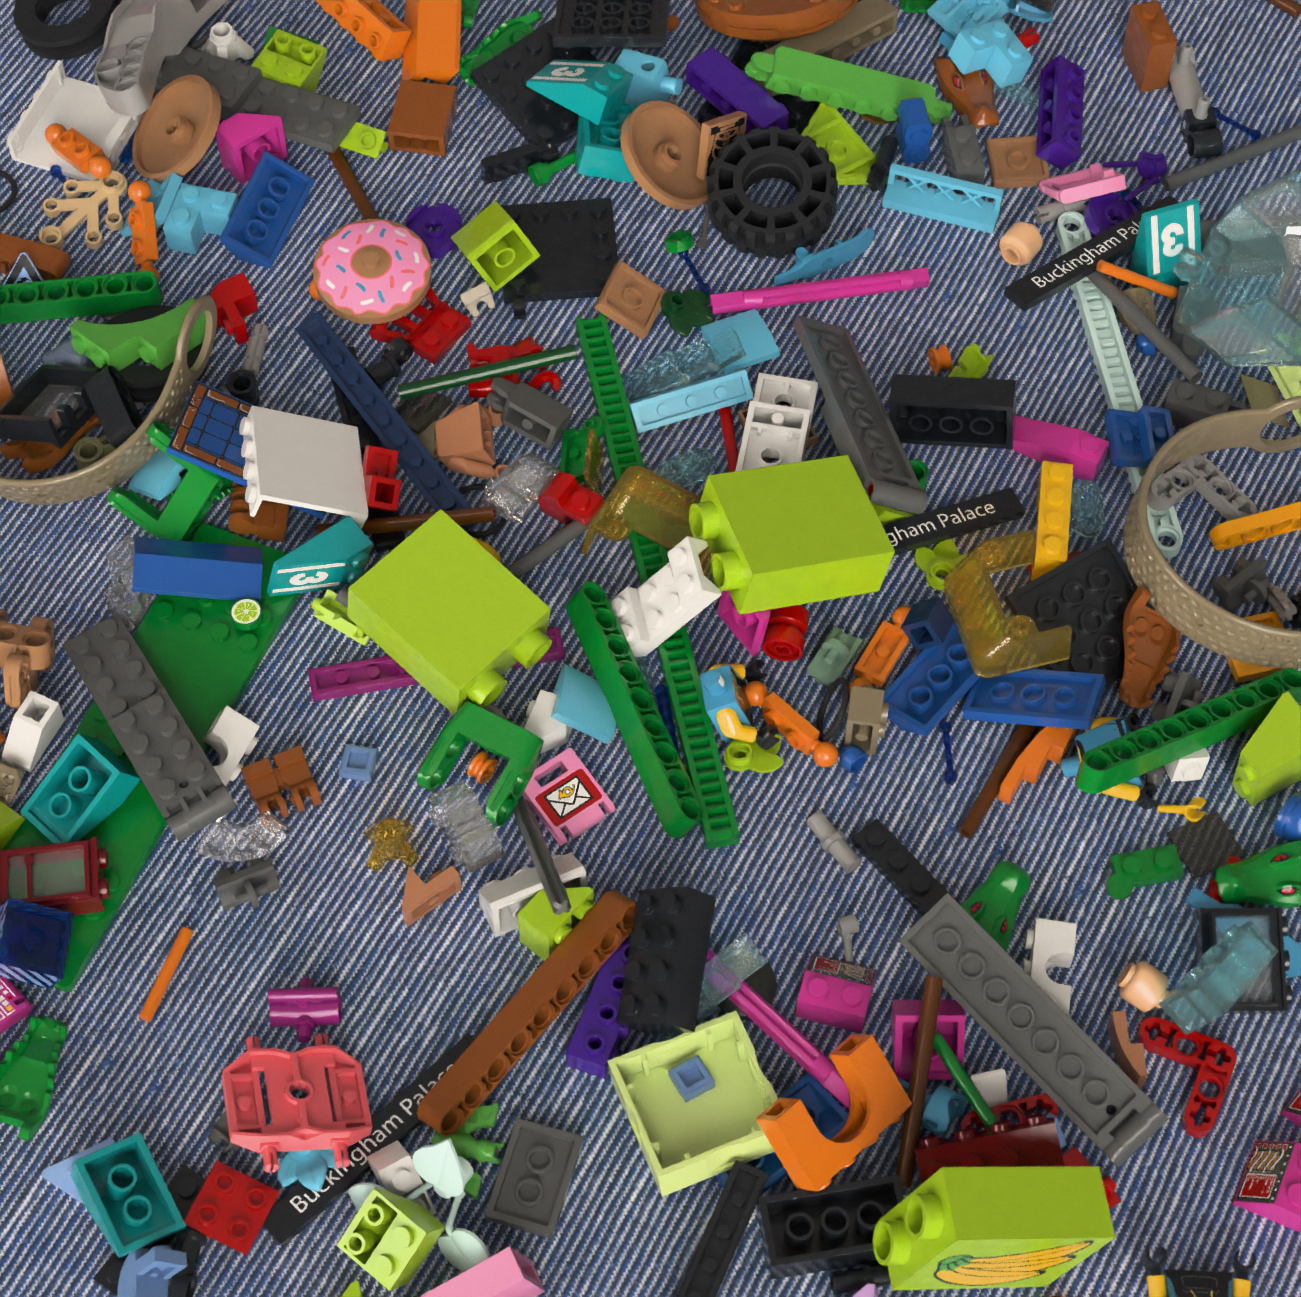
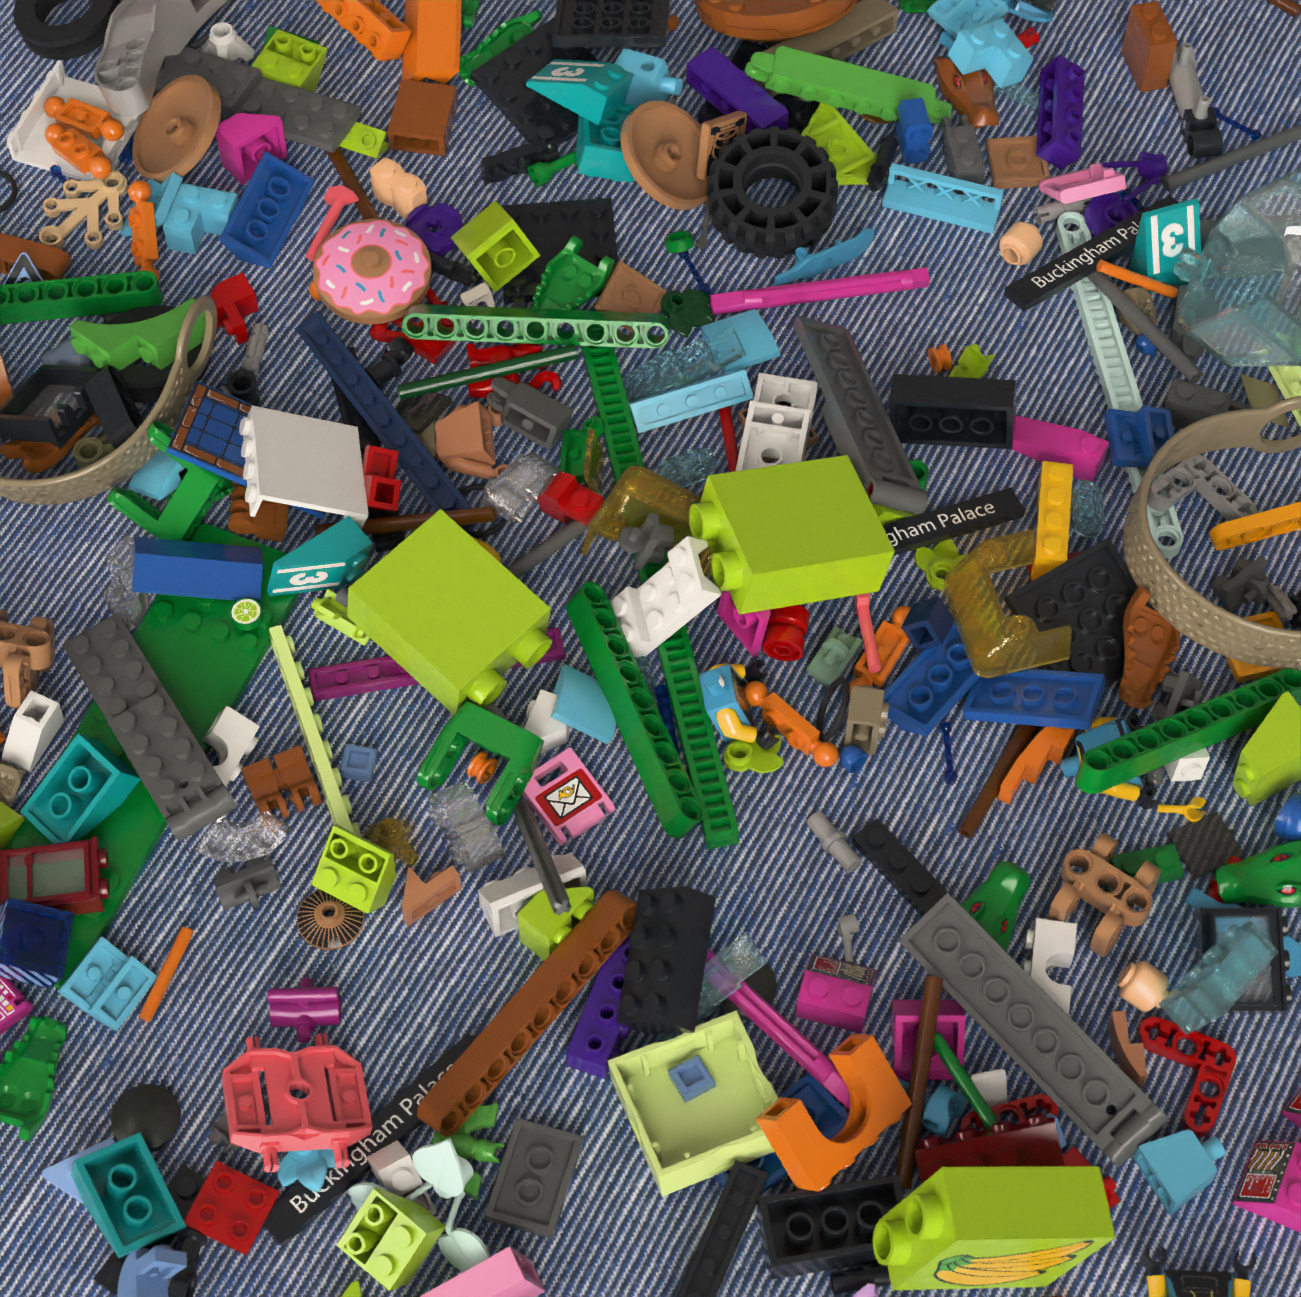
(84, 118): none -> orange plate
(107, 984): none -> medium azure slope
(148, 1111): none -> pearl dark grey dish
(311, 726): none -> yellowish green plate
(332, 931): none -> dish
(337, 197): none -> coral piece
(355, 870): none -> lime slope
(397, 187): none -> light nougat brick
(453, 270): none -> black piece
(548, 318): none -> green beam
(570, 281): none -> green animal
(647, 541): none -> dark grey hips
(861, 608): none -> coral piece
(1117, 904): none -> medium nougat piece
(1178, 1166): none -> medium azure torso

